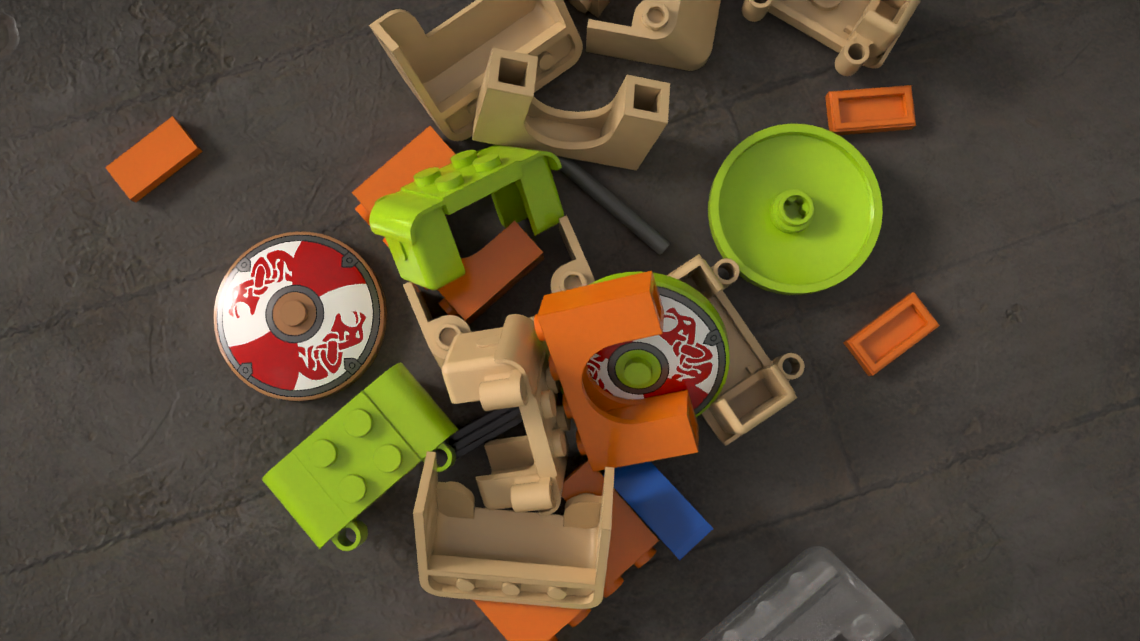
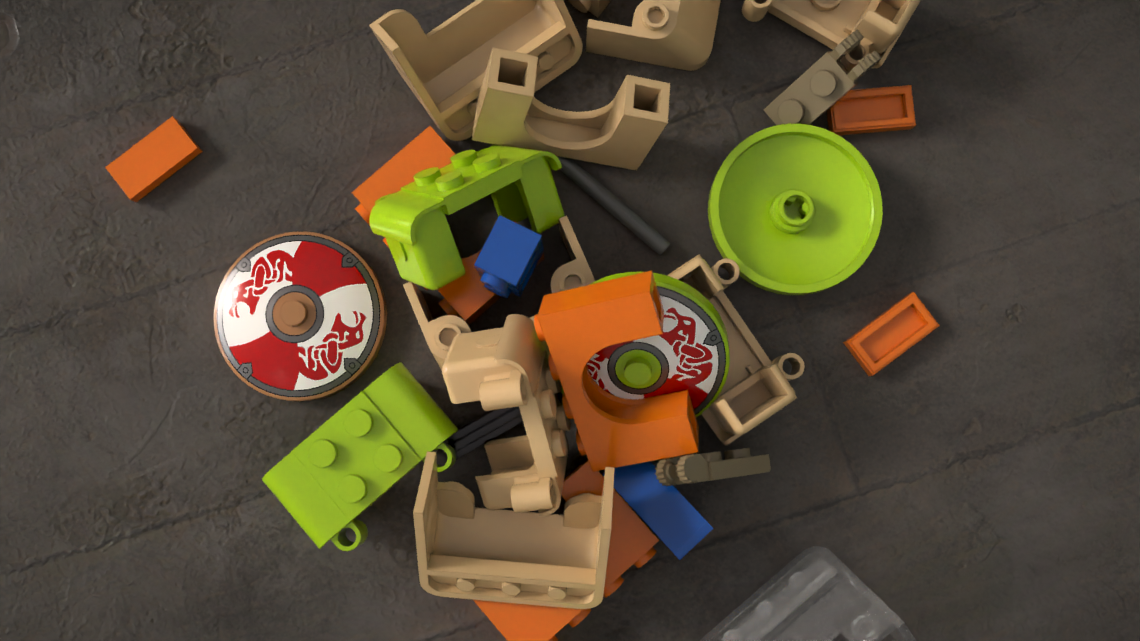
(508, 257): none -> blue brick
(710, 467): none -> dark tan hinge
(820, 85): none -> dark tan hinge

